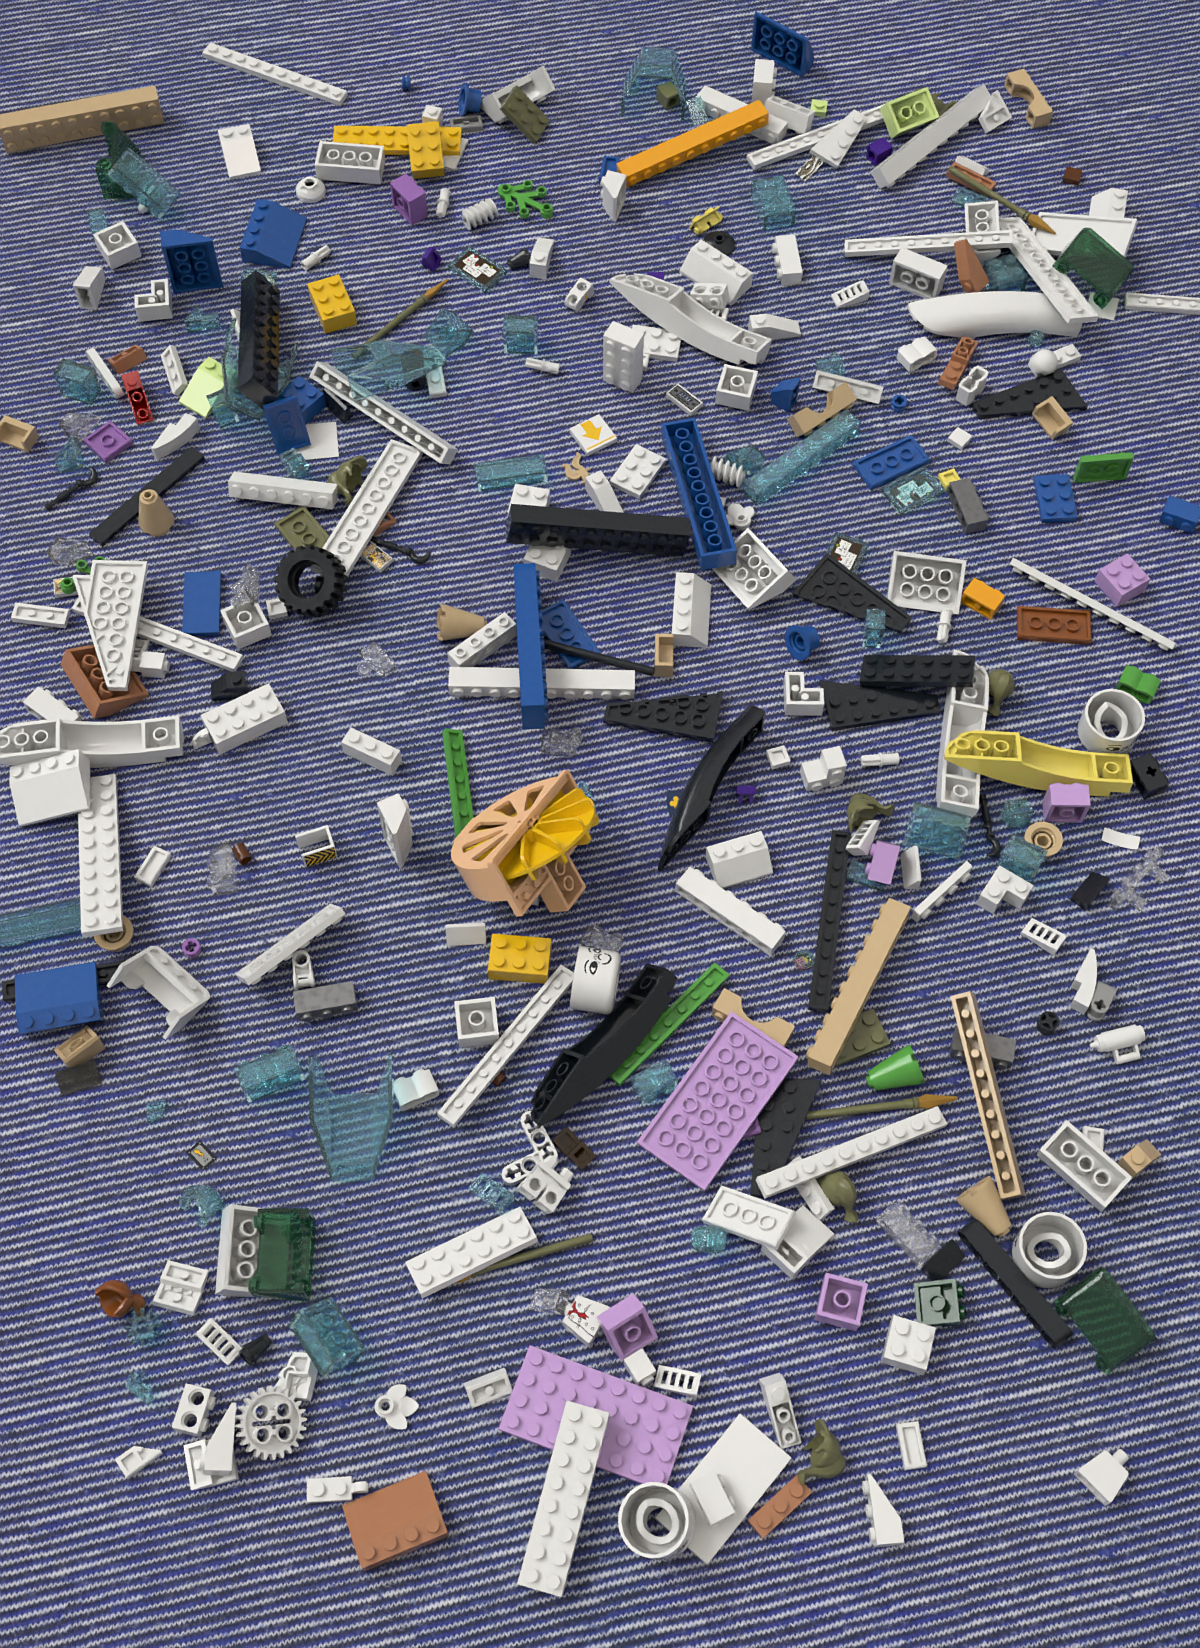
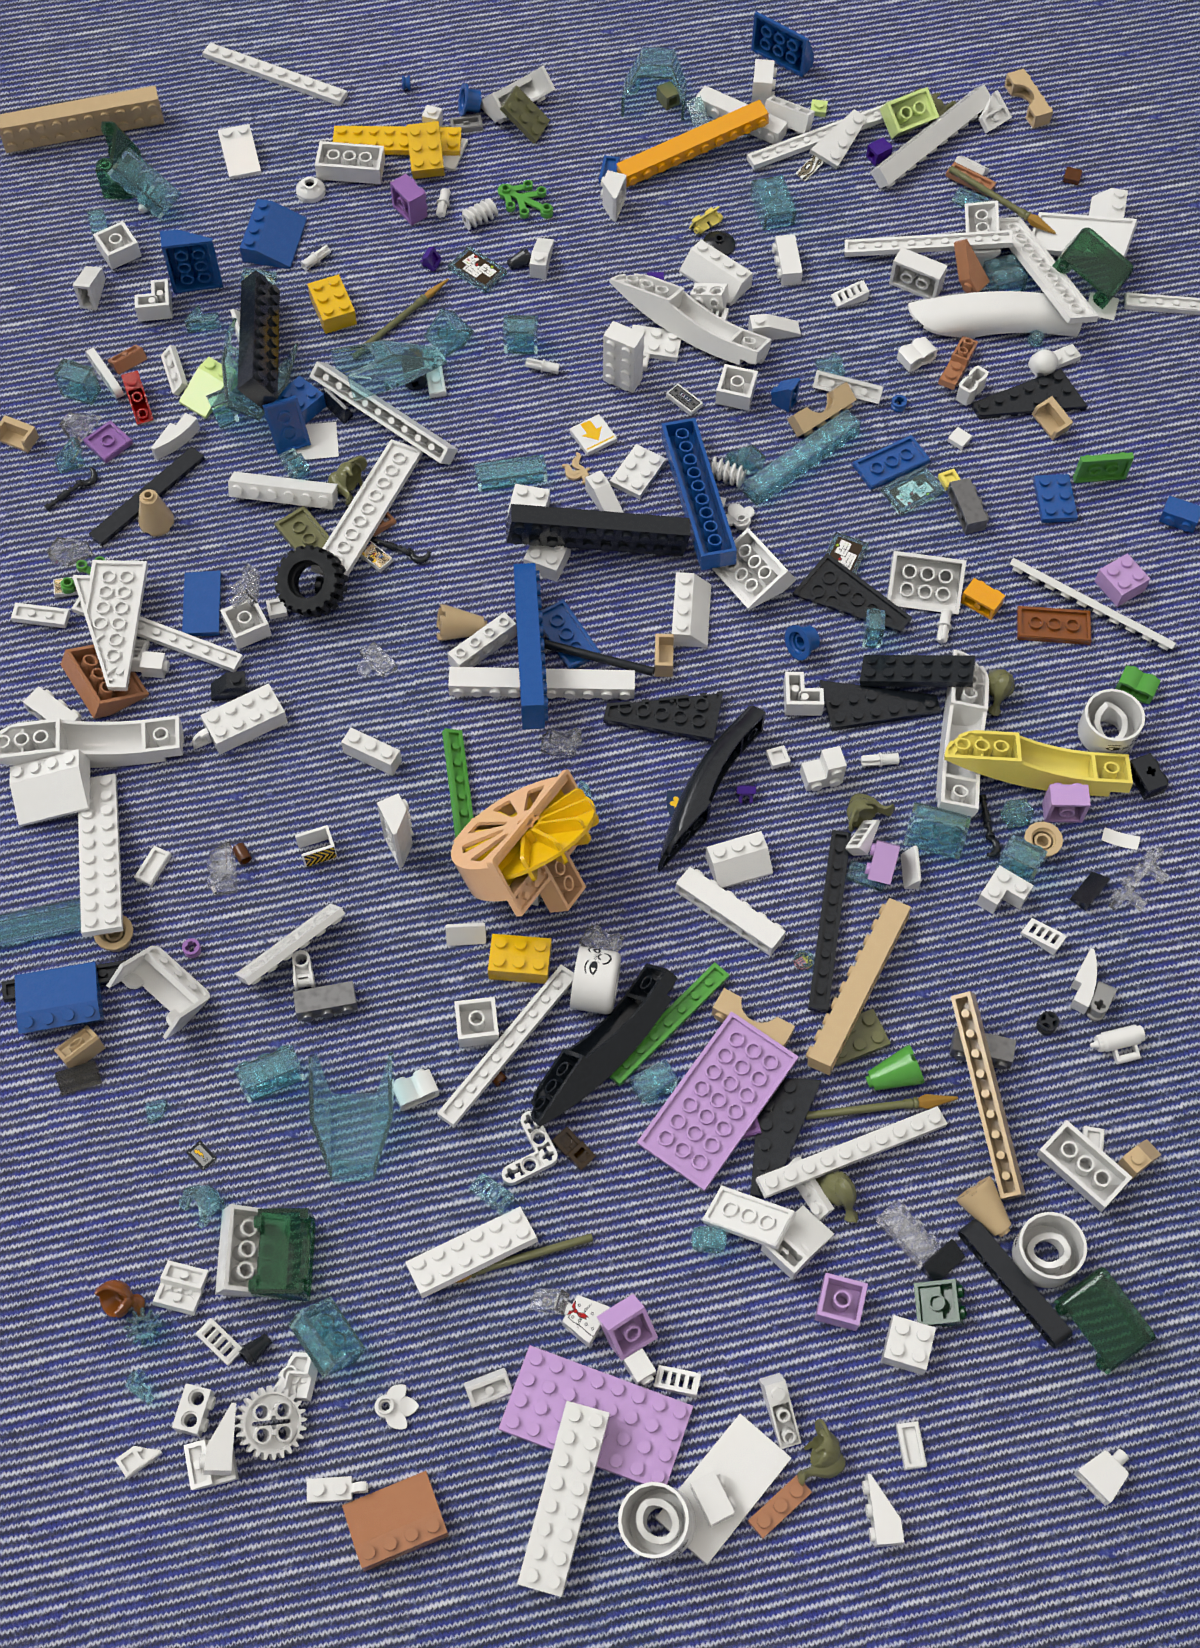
(548, 1182): white hips -> none
(579, 294): white leg -> none
(936, 898): white plate -> none

